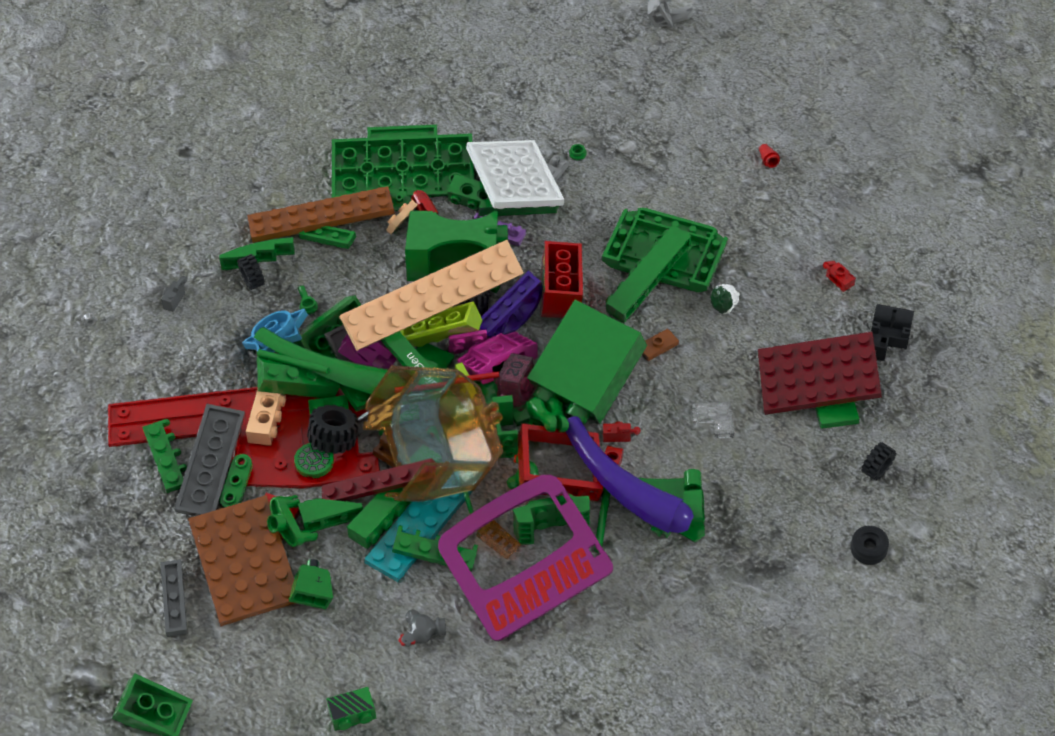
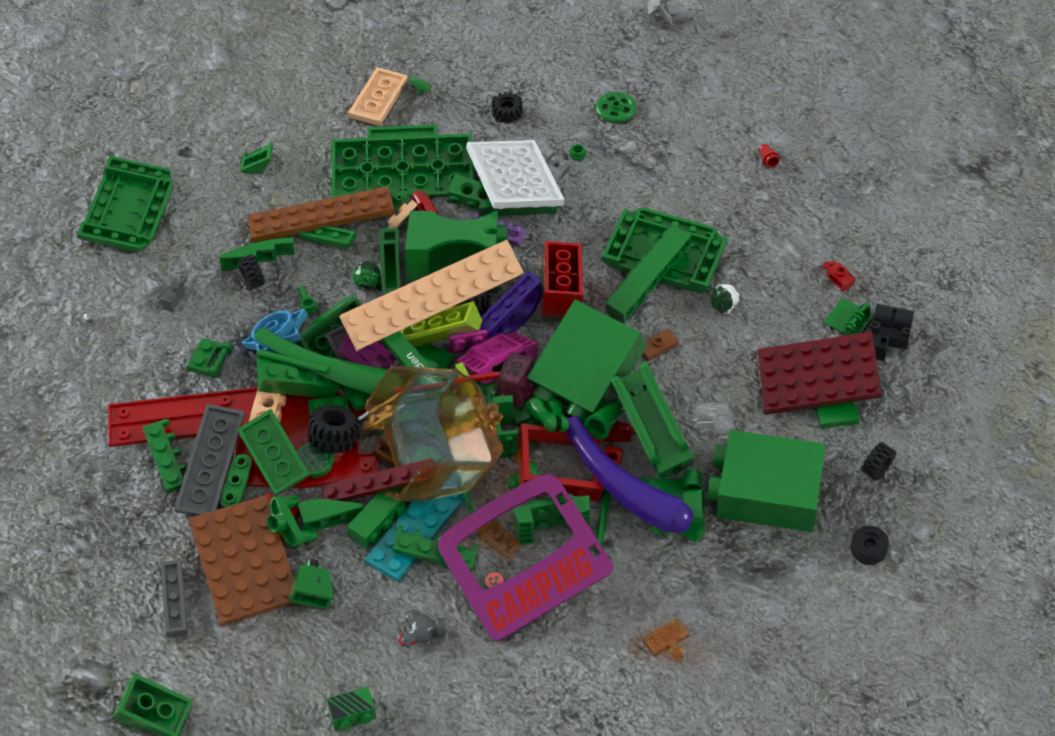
(127, 205): none -> green slope
(205, 354): none -> green plate
(257, 160): none -> green slope
(273, 452): none -> green plate
(366, 274): none -> green piece
(378, 96): none -> light nougat plate
(390, 259): none -> green slope
(421, 84): none -> green piece
(493, 579): none -> coral tile
(507, 114): none -> black tyre
(604, 419): none -> green plant
(616, 107): none -> green plate
(653, 422): none -> green piece
(667, 638): none -> clear orange plate
(767, 480): none -> green brick
(849, 317): none -> green hinge

